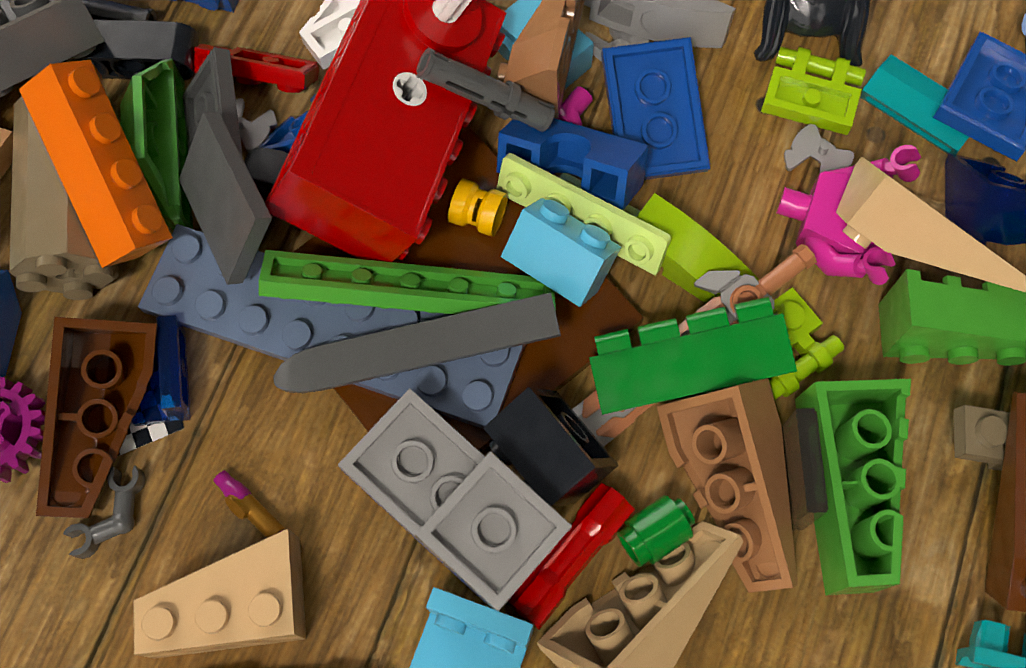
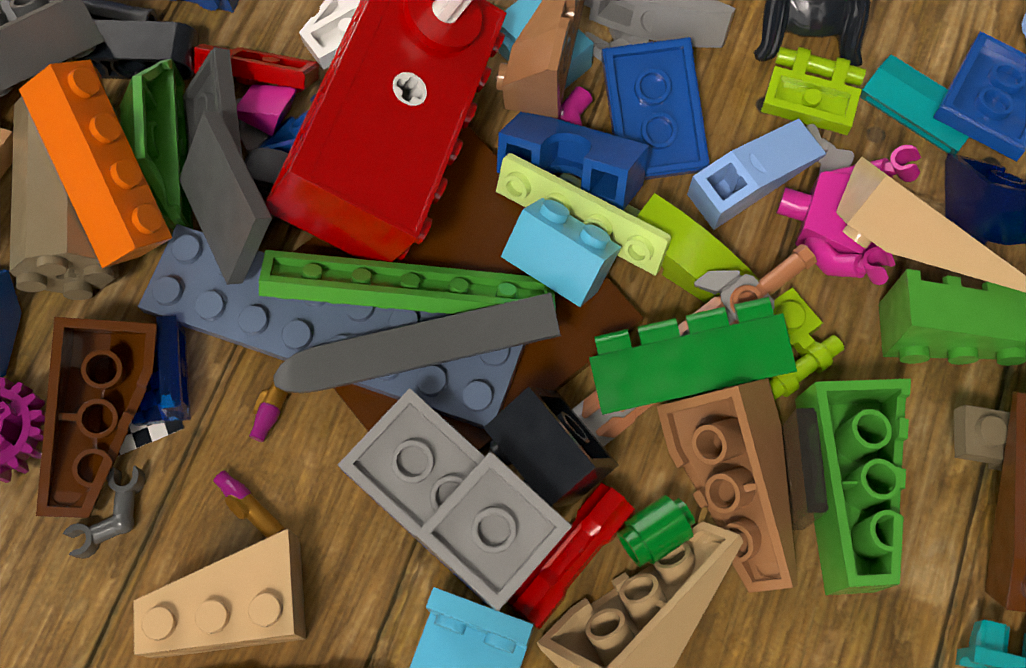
(265, 106): none -> dark pink slope
(267, 411): none -> piece
(477, 207): yellow wheel -> none
(503, 98): dark grey pin -> none
(753, 172): none -> light blue slope

